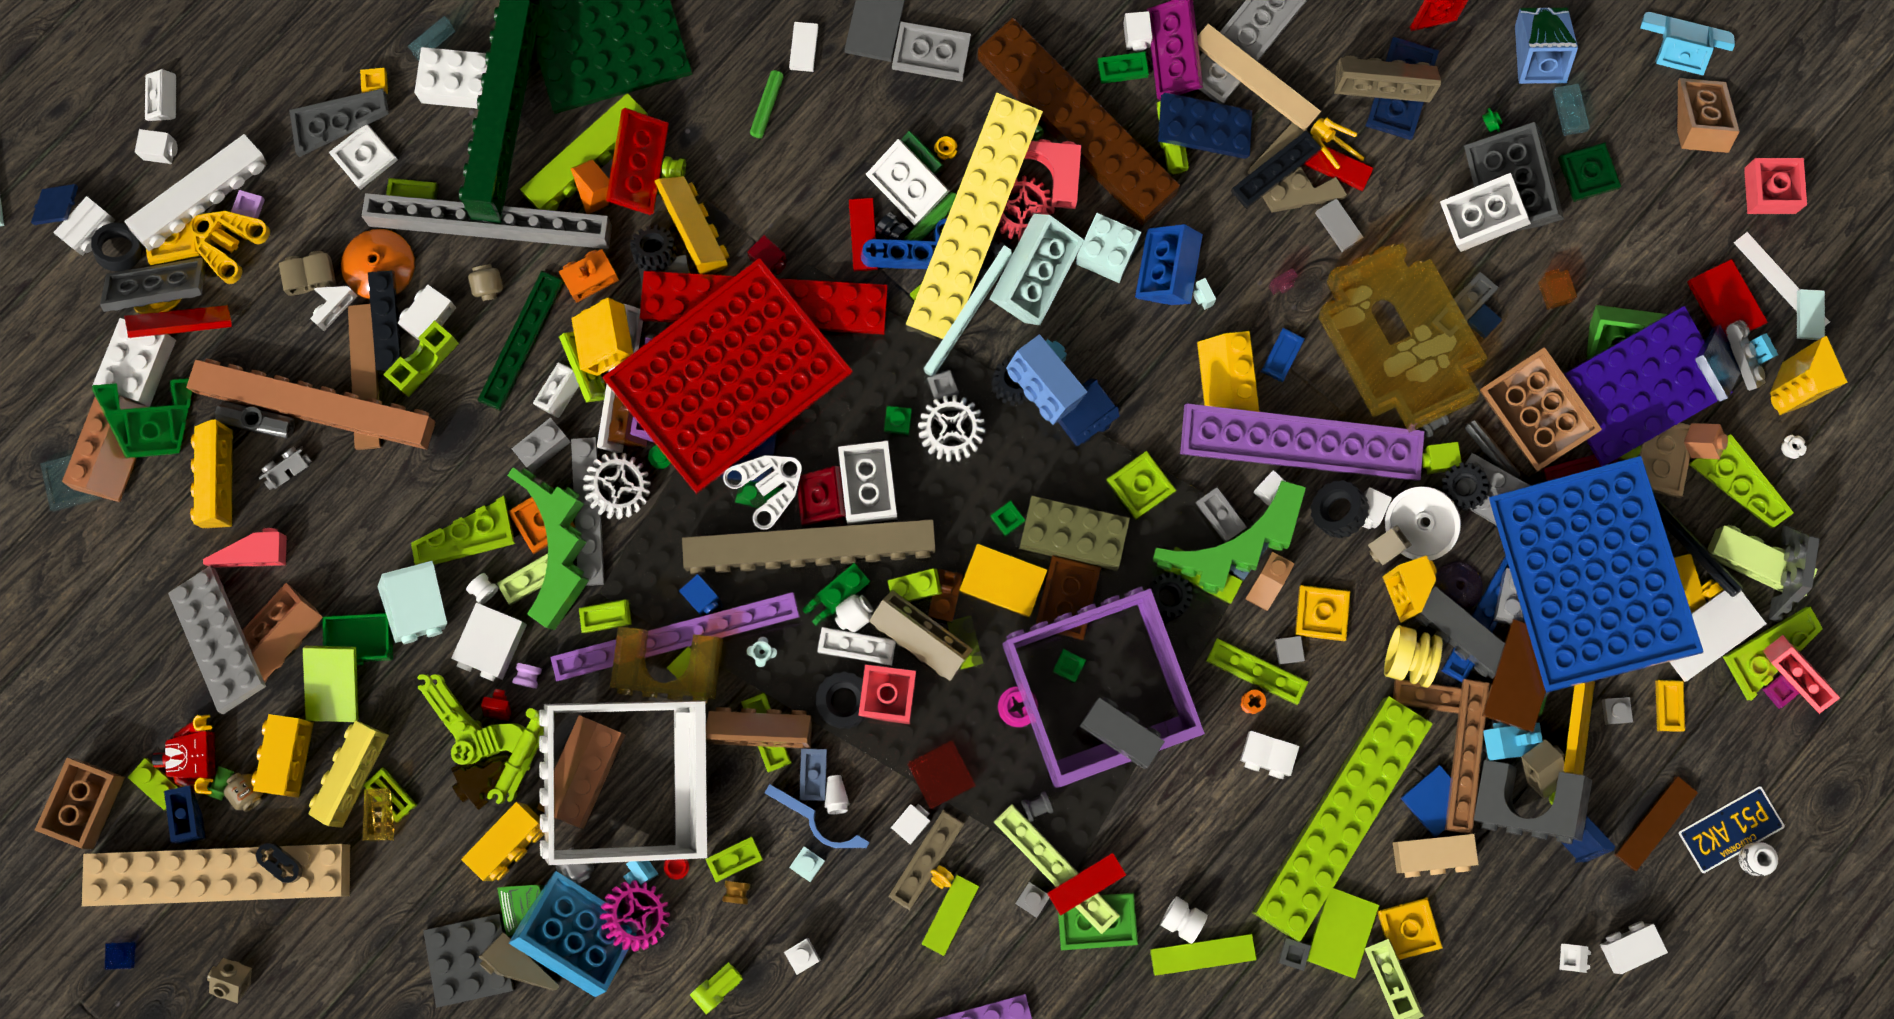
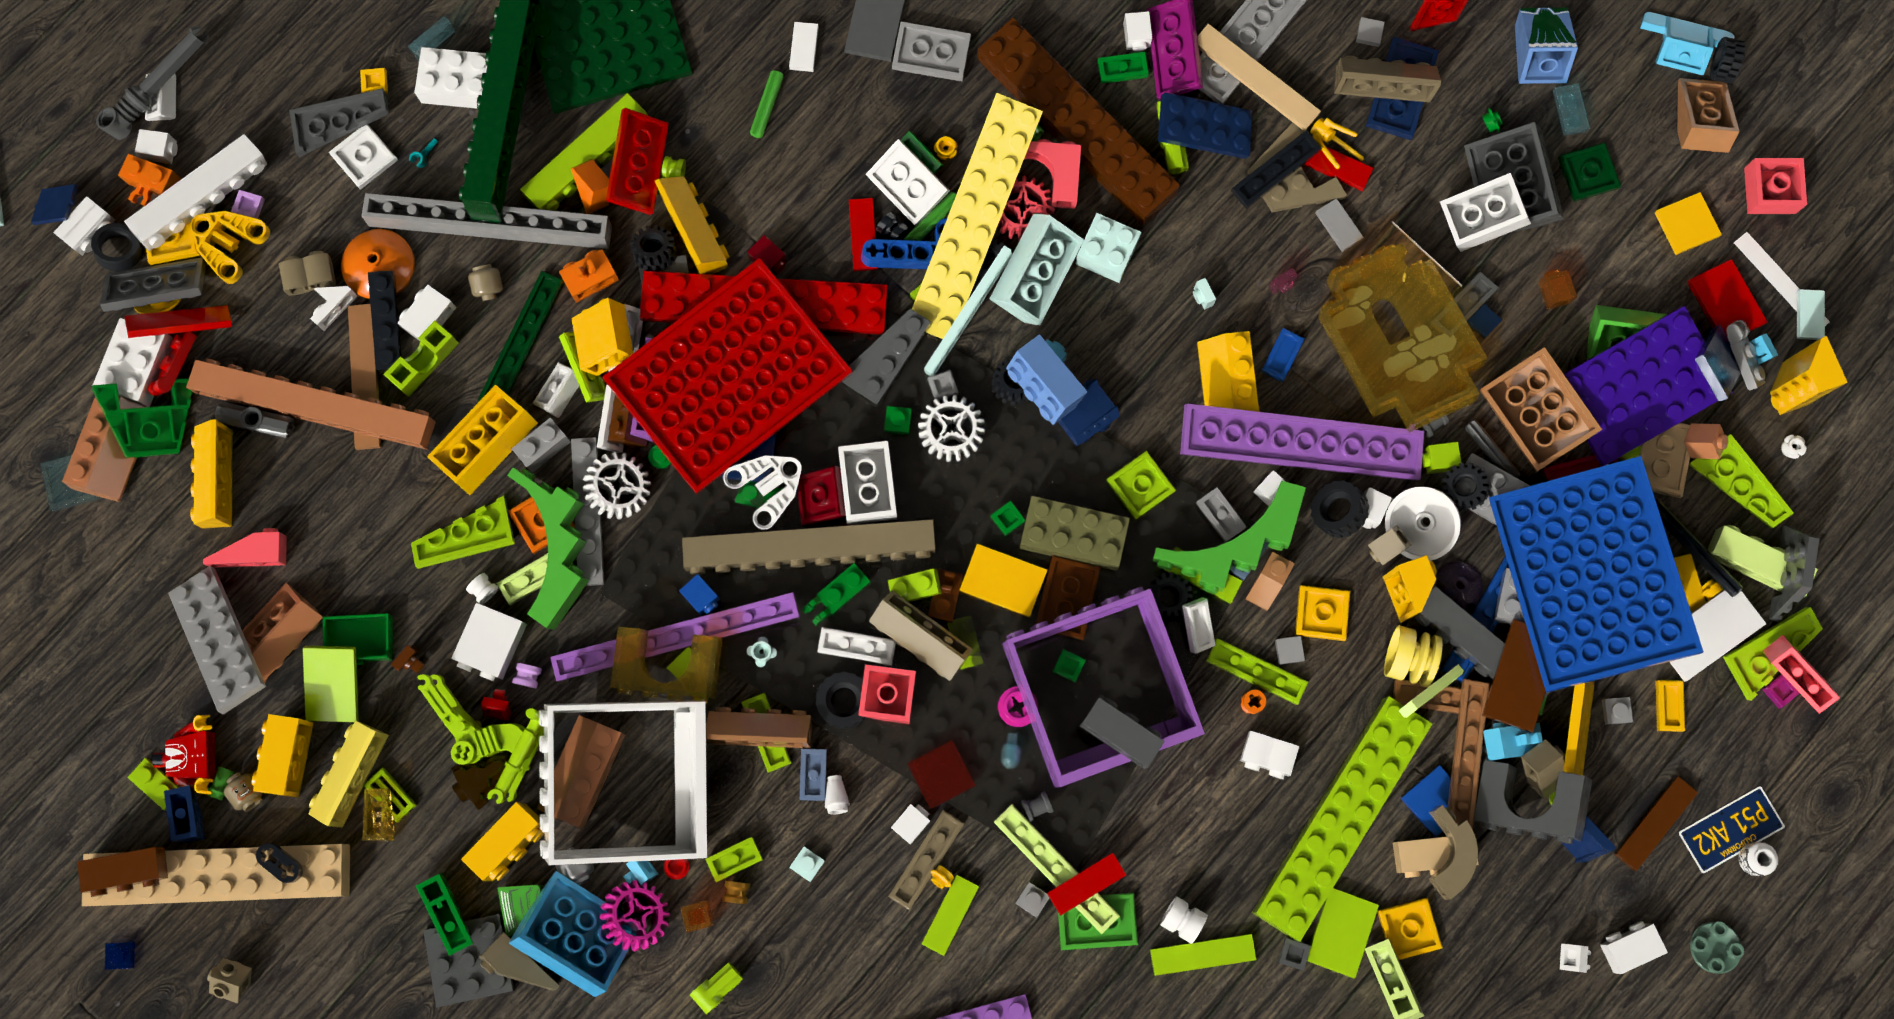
(79, 803): medium nougat brick -> none
(122, 871): none -> reddish brown brick
(138, 98): none -> dark grey piece
(147, 178): none -> orange brick
(172, 363): none -> red plate
(276, 472): light grey hinge -> none
(407, 660): none -> reddish brown plate
(412, 189): lime tile -> none
(412, 602): light aqua slope -> none
(423, 154): none -> teal hand
(445, 913): none -> green slope
(482, 439): none -> yellow slope
(605, 616): lime tile -> none
(697, 916): none -> clear orange brick
(802, 956): white brick -> none
(853, 613): white head -> none
(856, 842): medium blue piece -> none
(885, 358): none -> dark grey wing
(1011, 752): none -> clear light blue cylinder
(1169, 265): blue slope -> none
(1198, 625): none -> white tile
(1370, 32): none -> light grey tile
(1427, 254): none -> white sticker
(1431, 691): none -> yellowish green tile
(1463, 854): none -> dark tan arch
(1688, 223): none -> yellow tile
(1716, 947): none -> sand green dish
(1727, 60): none -> black tyre

